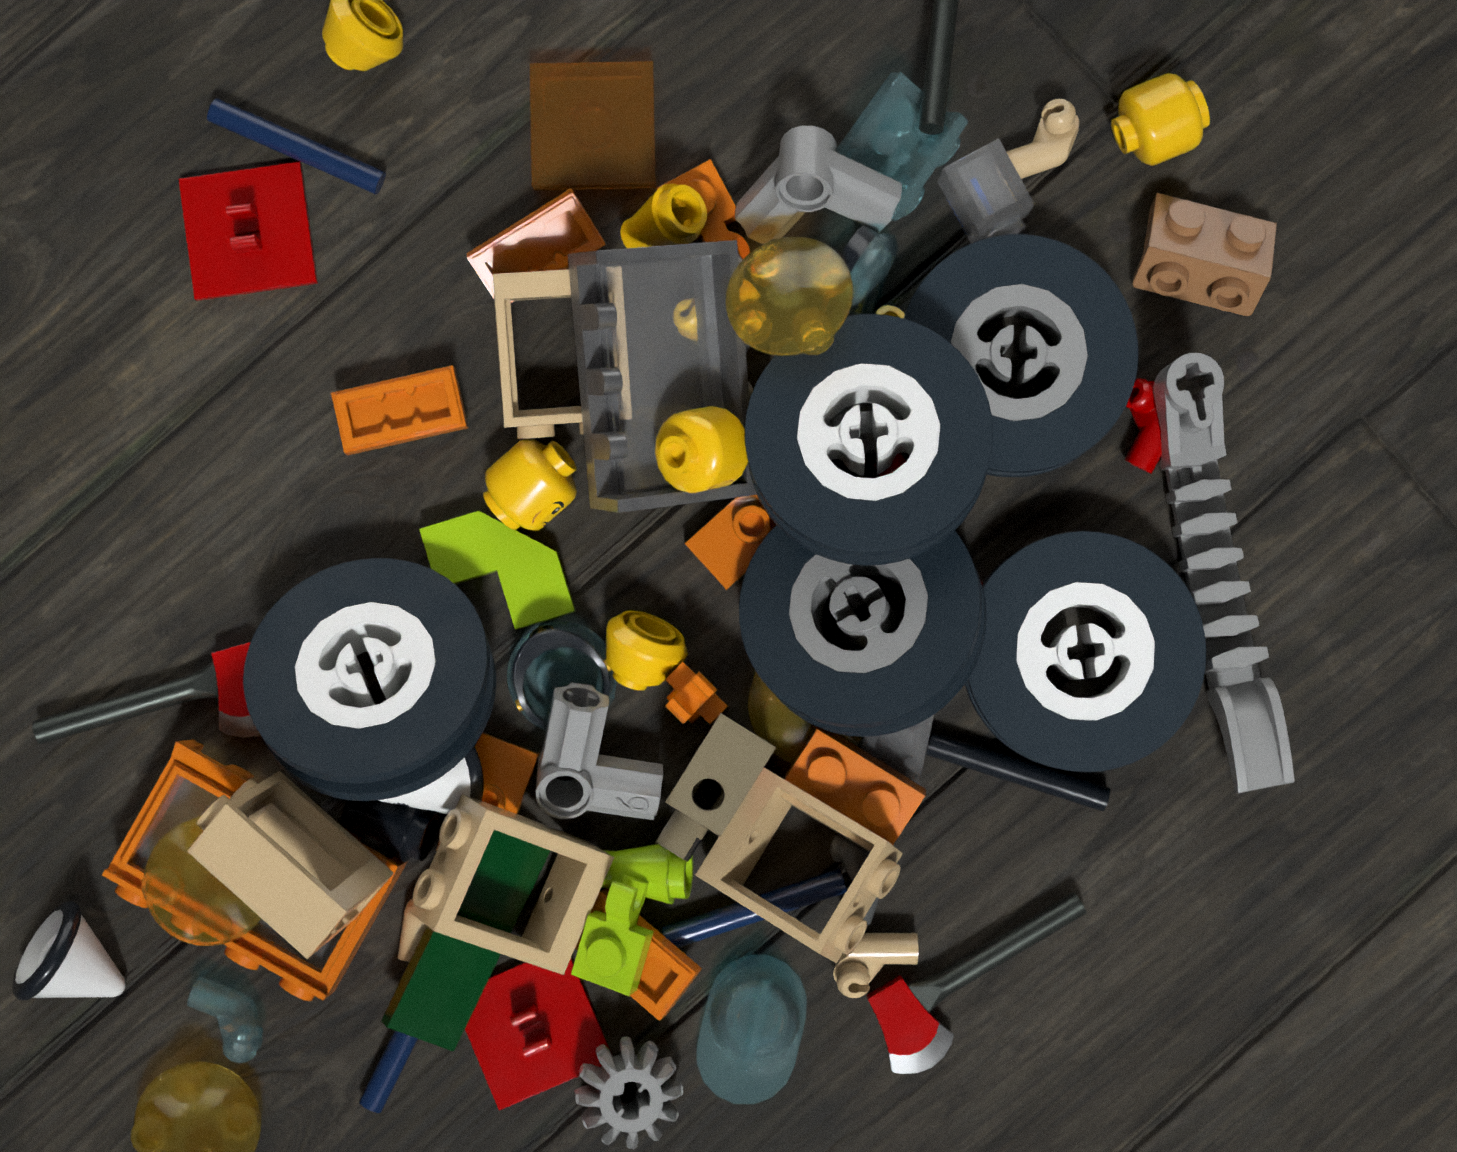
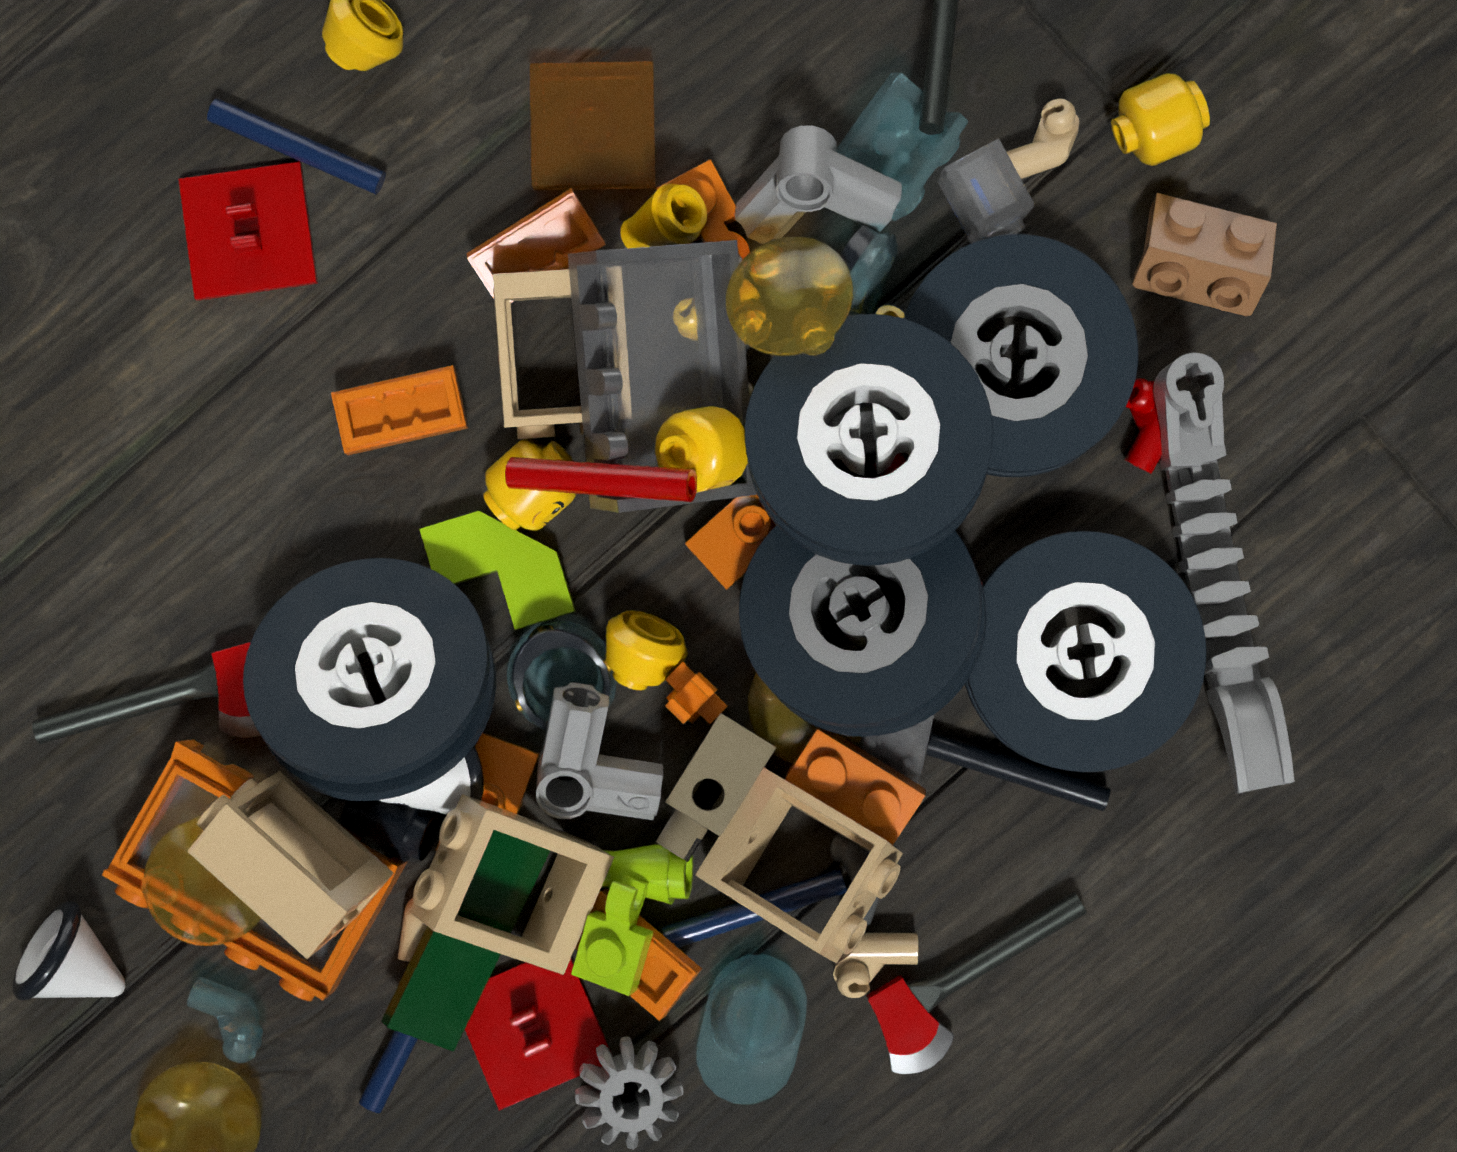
(601, 479): none -> red piece

